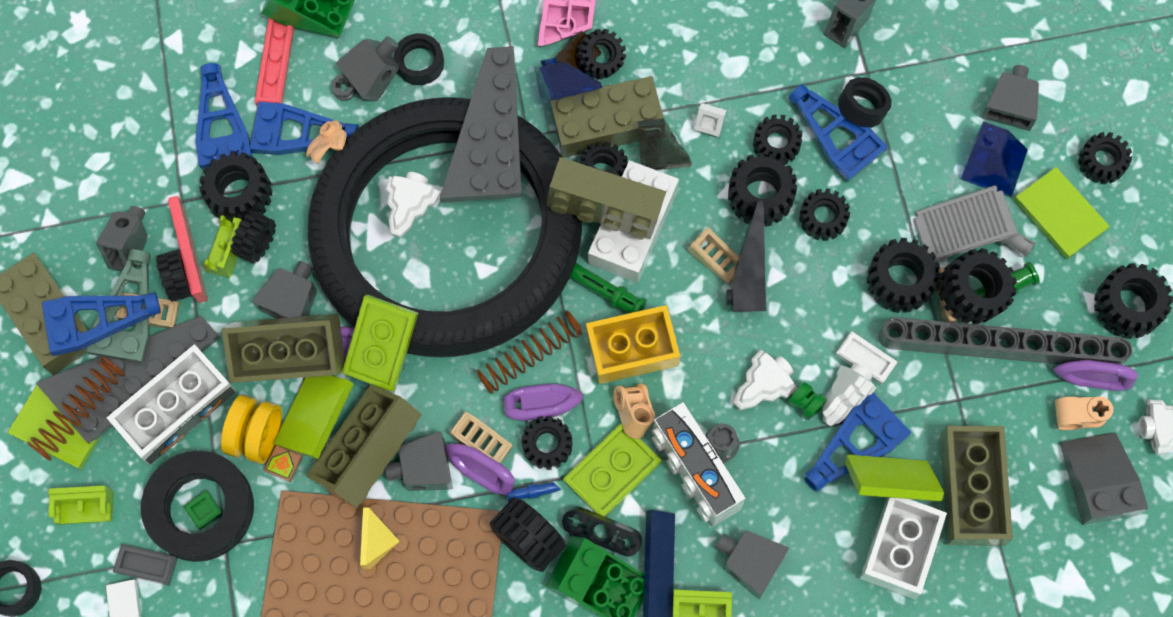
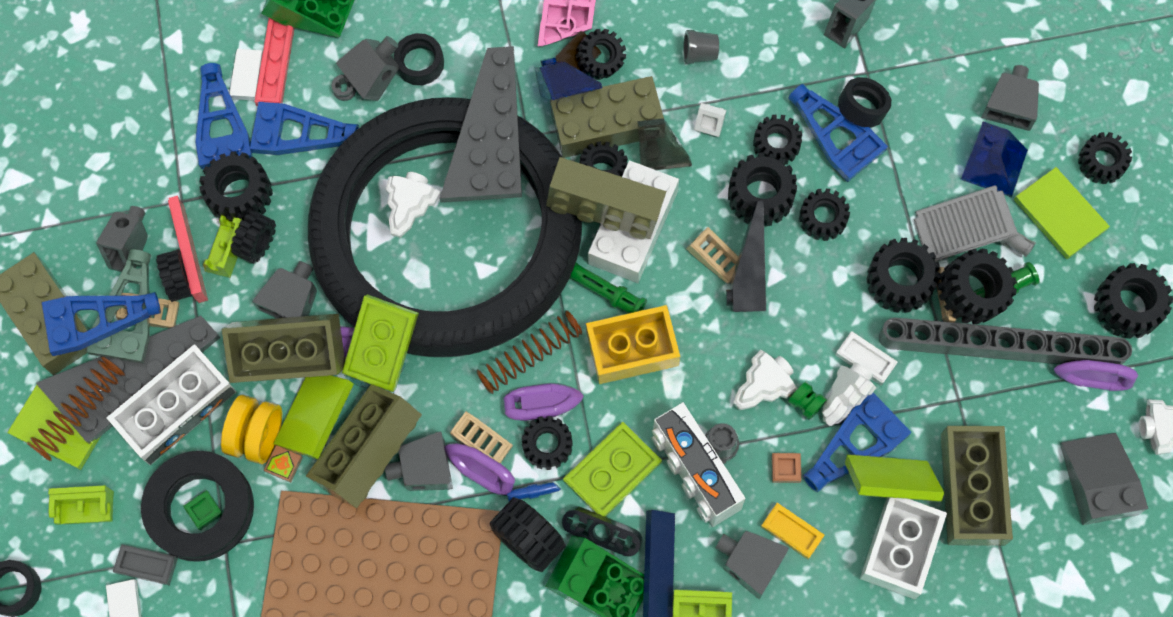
(245, 74): none -> white tile
(330, 136): light nougat plate -> none
(375, 540): light yellow slope -> none
(634, 405): light nougat piece -> none
(700, 46): none -> dark grey piece
(786, 467): none -> nougat tile
(792, 531): none -> yellow tile
(1078, 412): light nougat piece -> none

